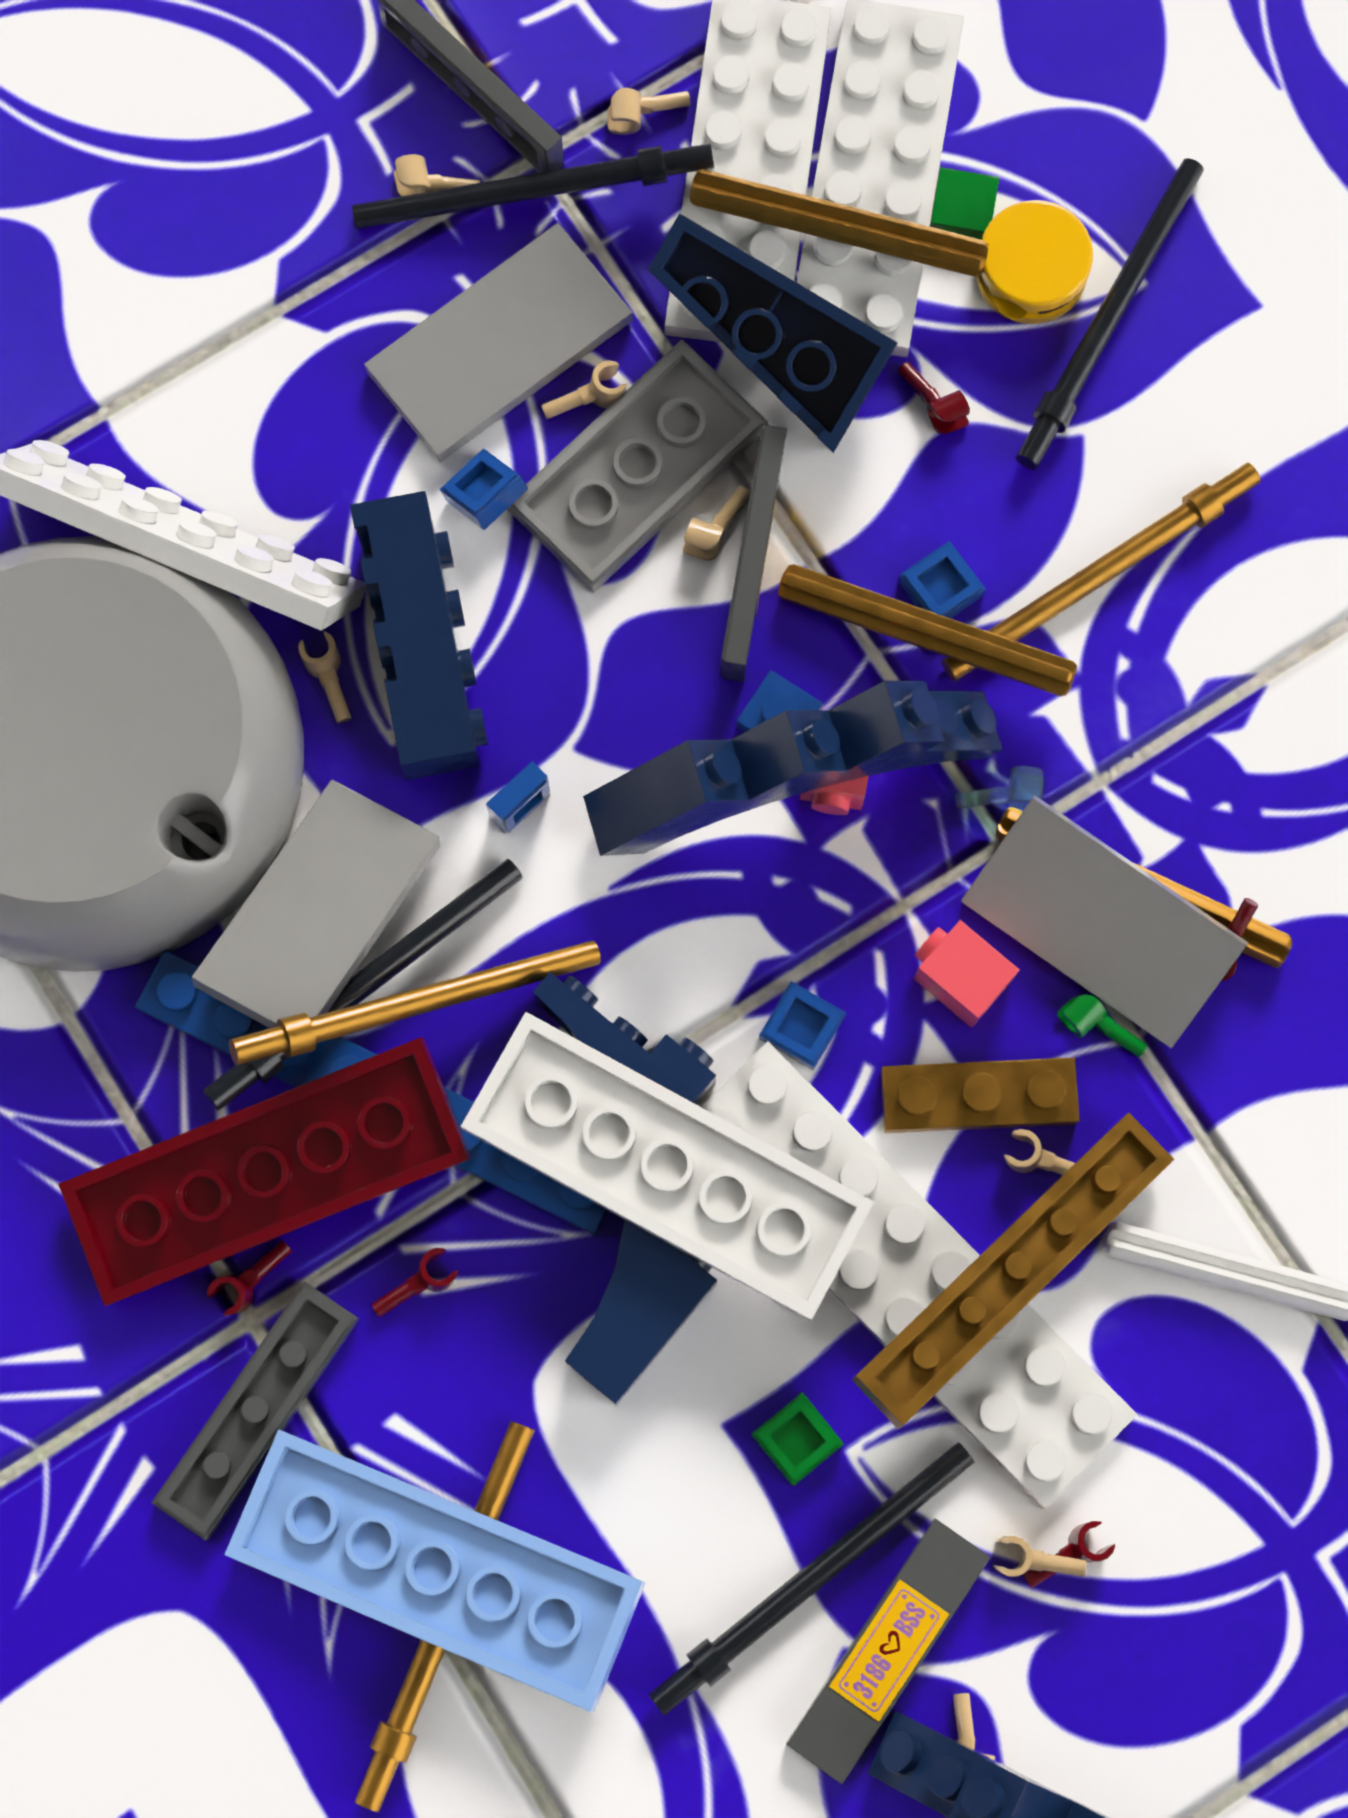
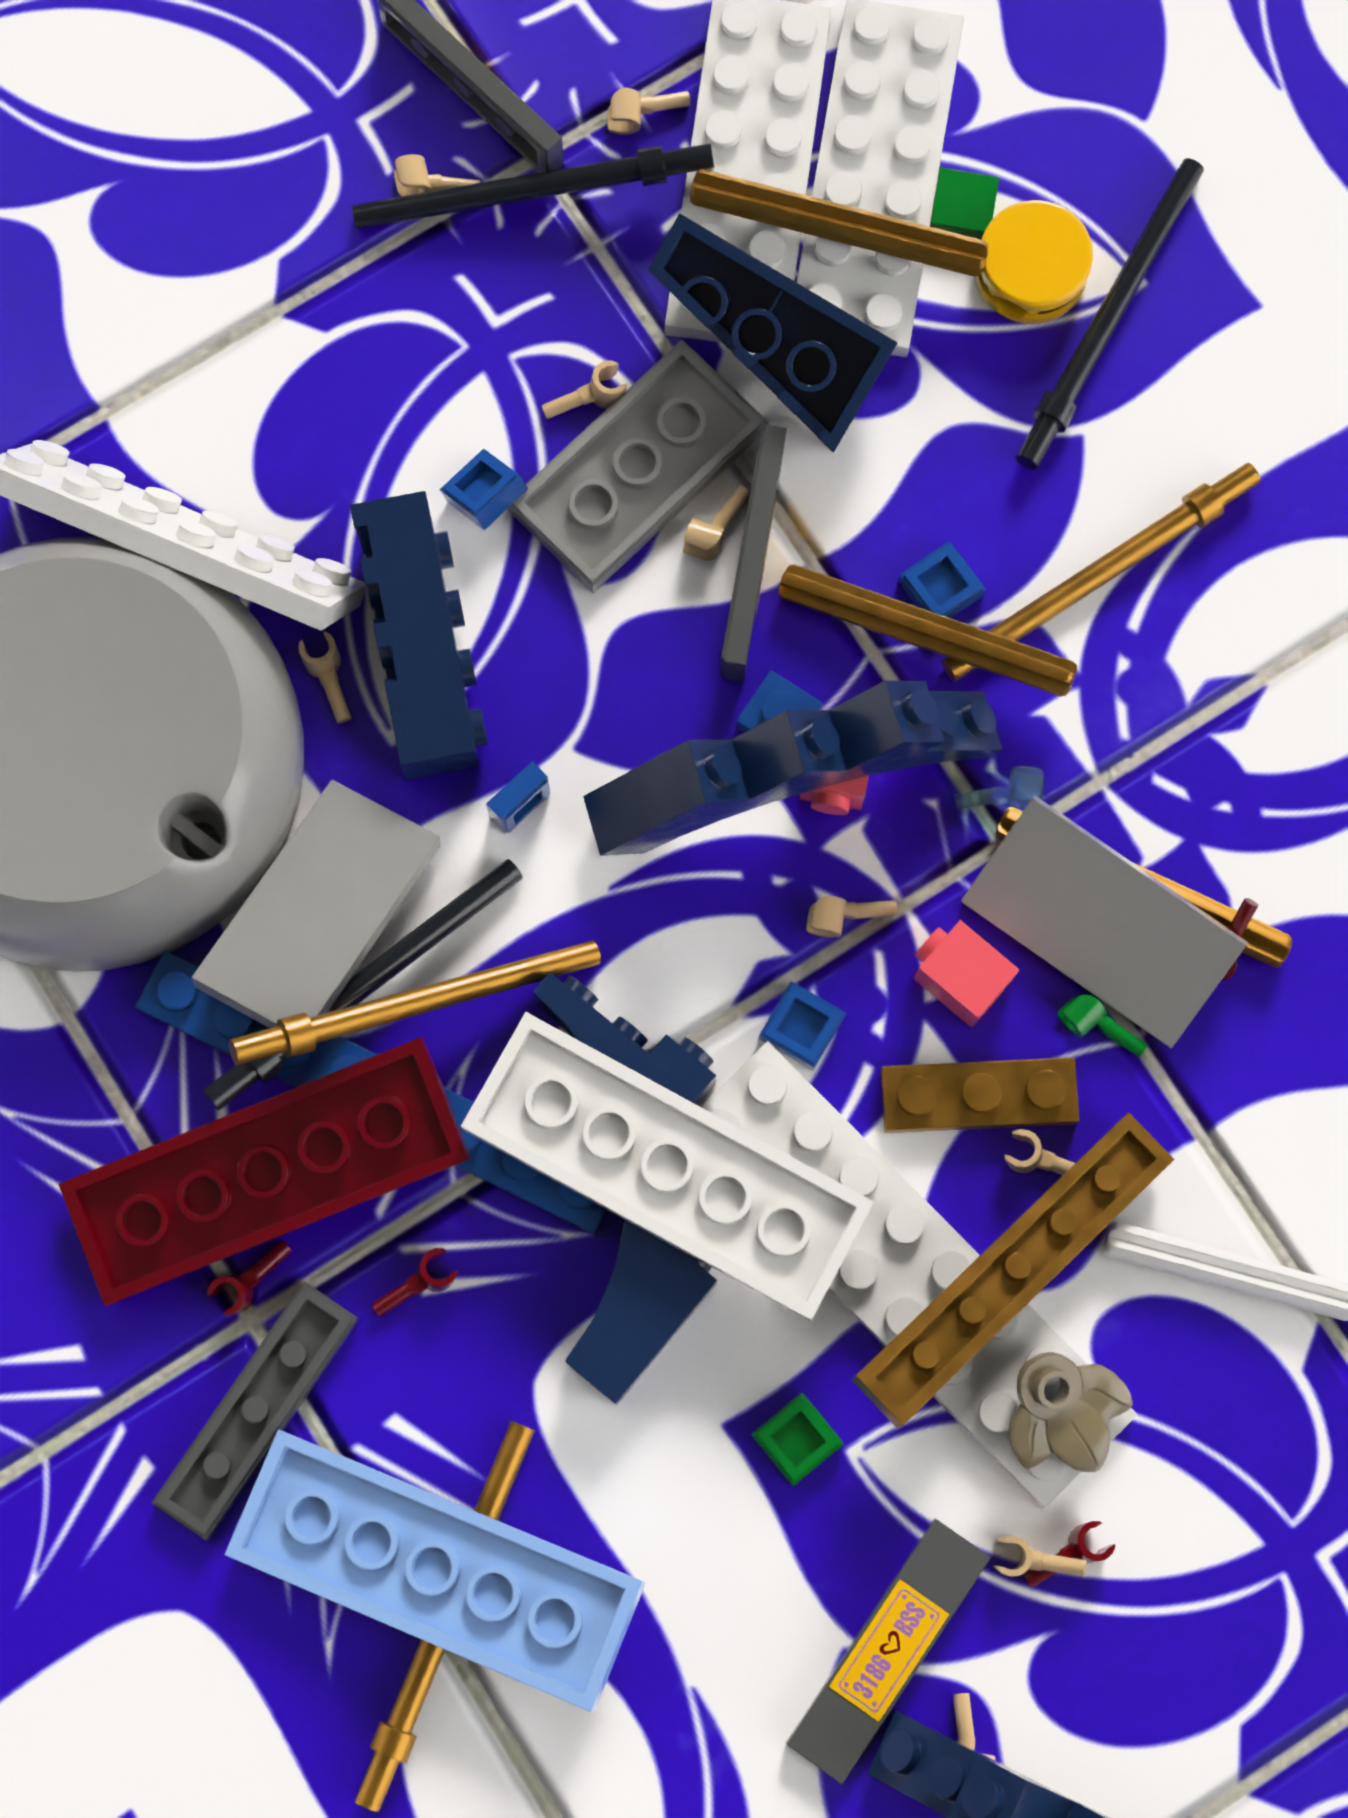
(498, 342): light grey tile -> none
(710, 1661): black bar -> none
(828, 913): none -> tan hand
(944, 412): dark red hand -> none
(1073, 1419): none -> dark tan plate

